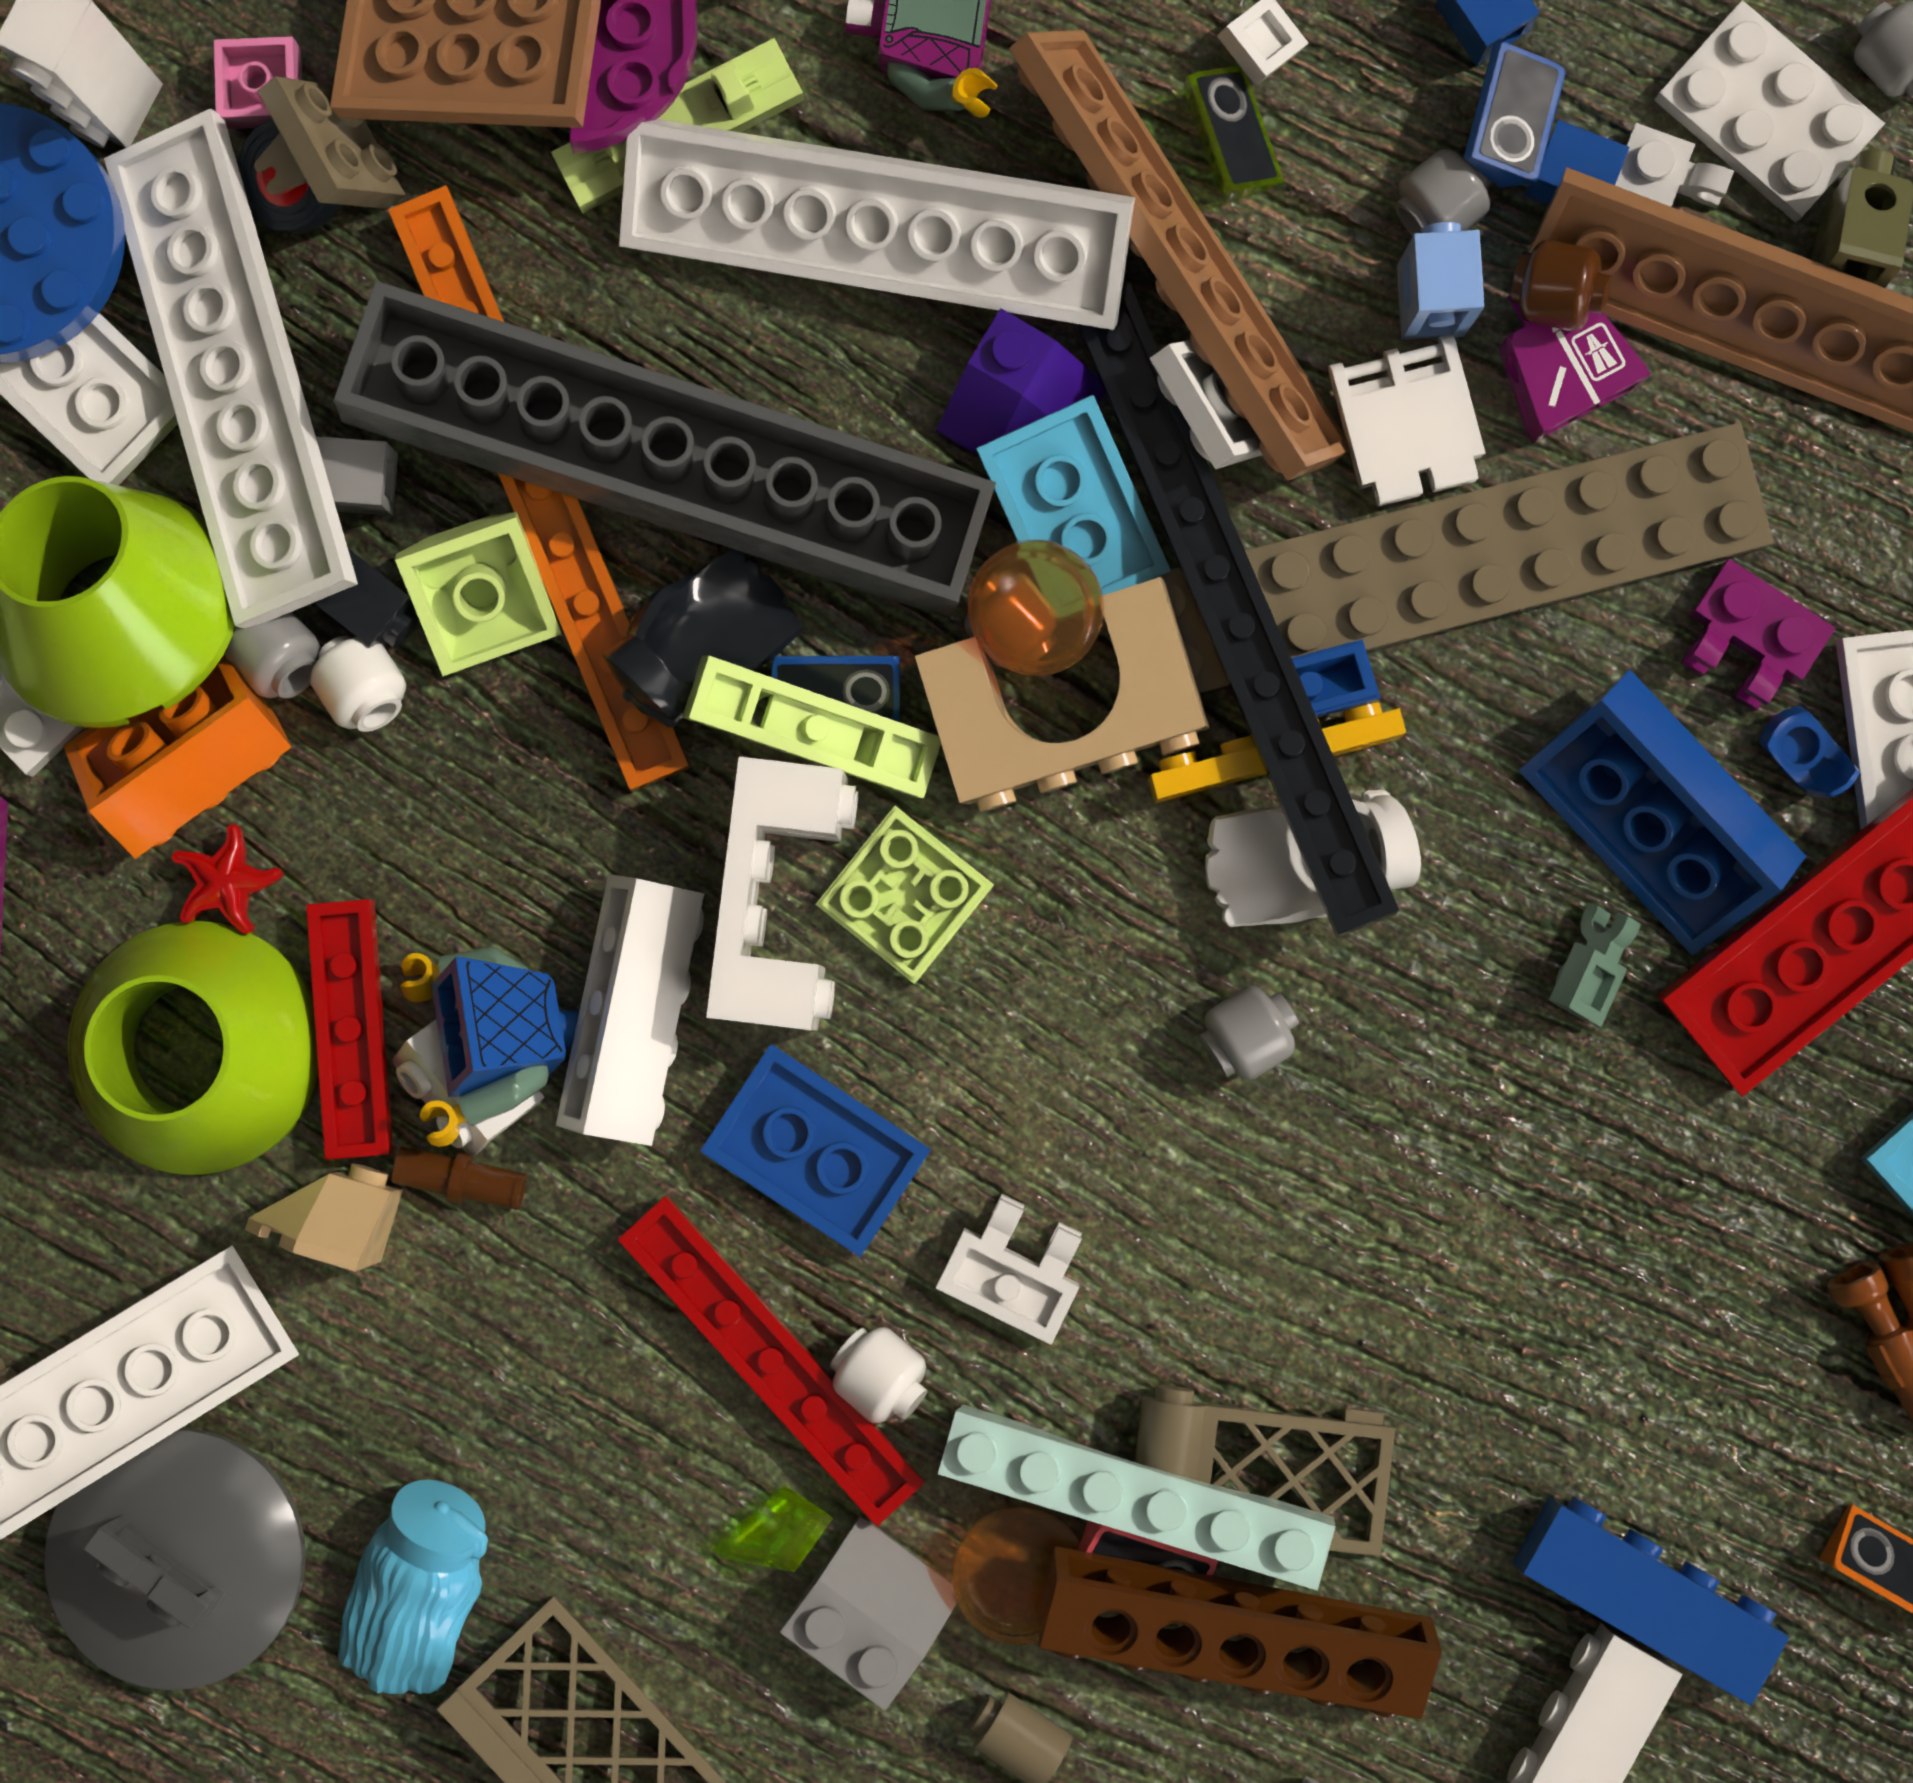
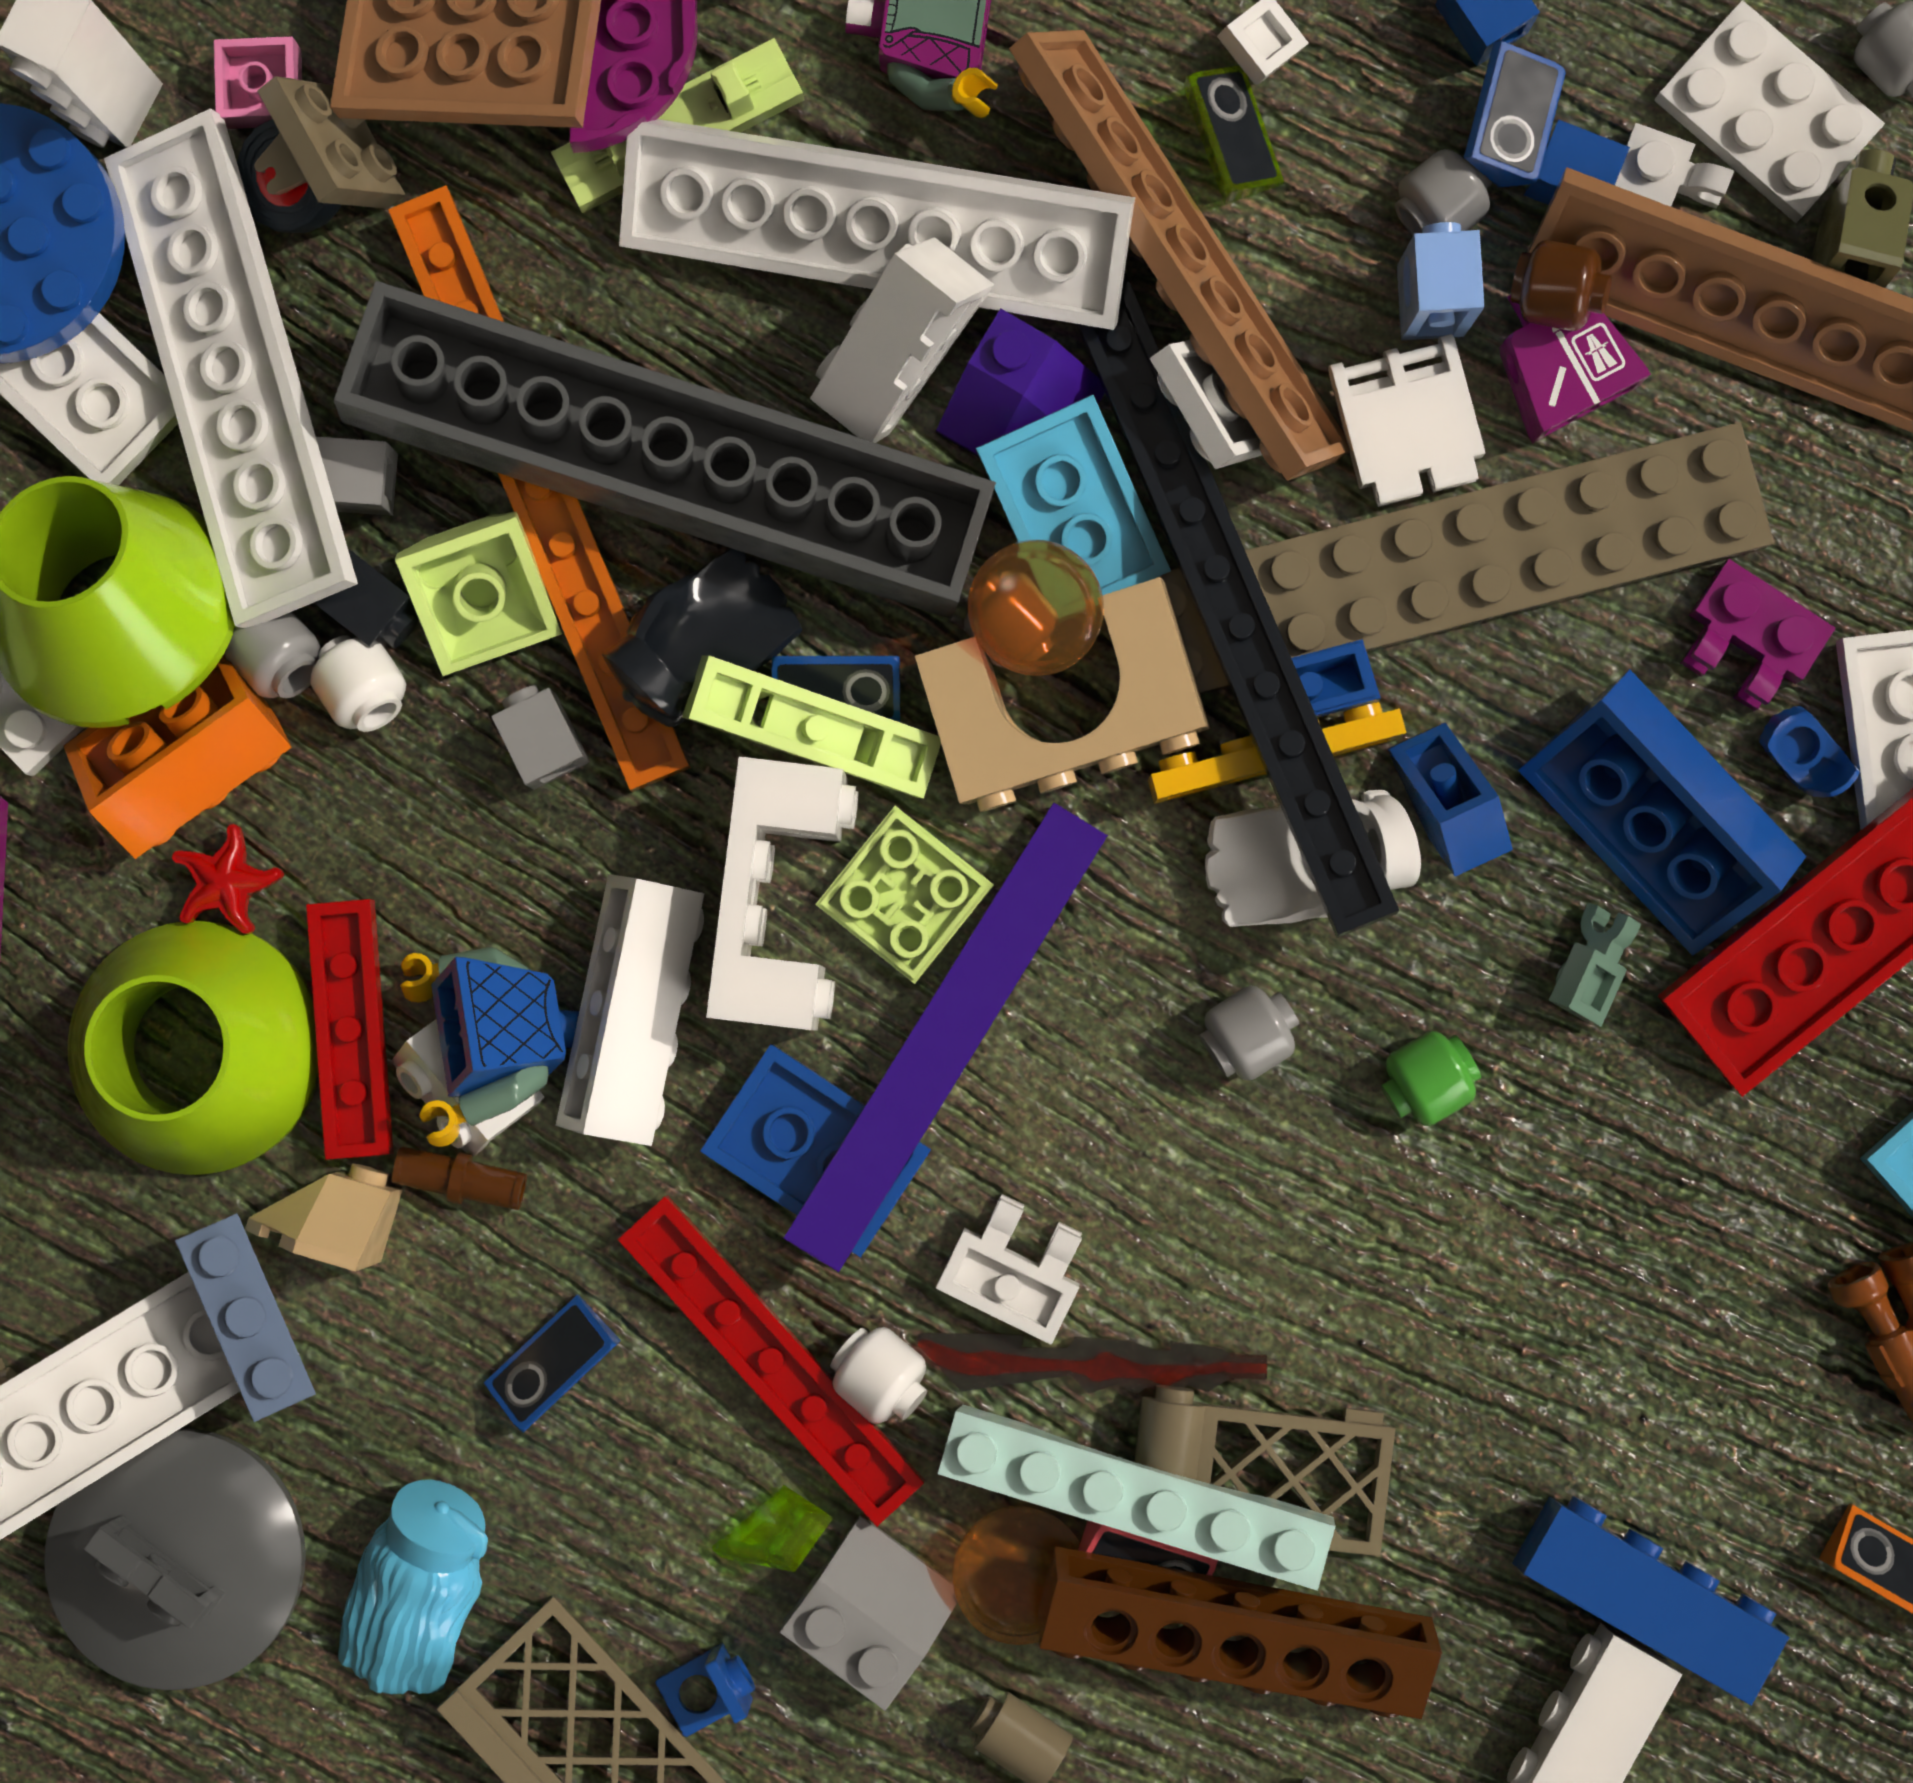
(245, 1317): none -> sand blue brick
(539, 736): none -> light grey brick
(551, 1363): none -> slope
(728, 1676): none -> blue bracket
(899, 338): none -> white wedge
(945, 1038): none -> dark purple tile
(1095, 1363): none -> clear smoke sword
(1430, 1078): none -> bright green head
(1452, 799): none -> blue slope

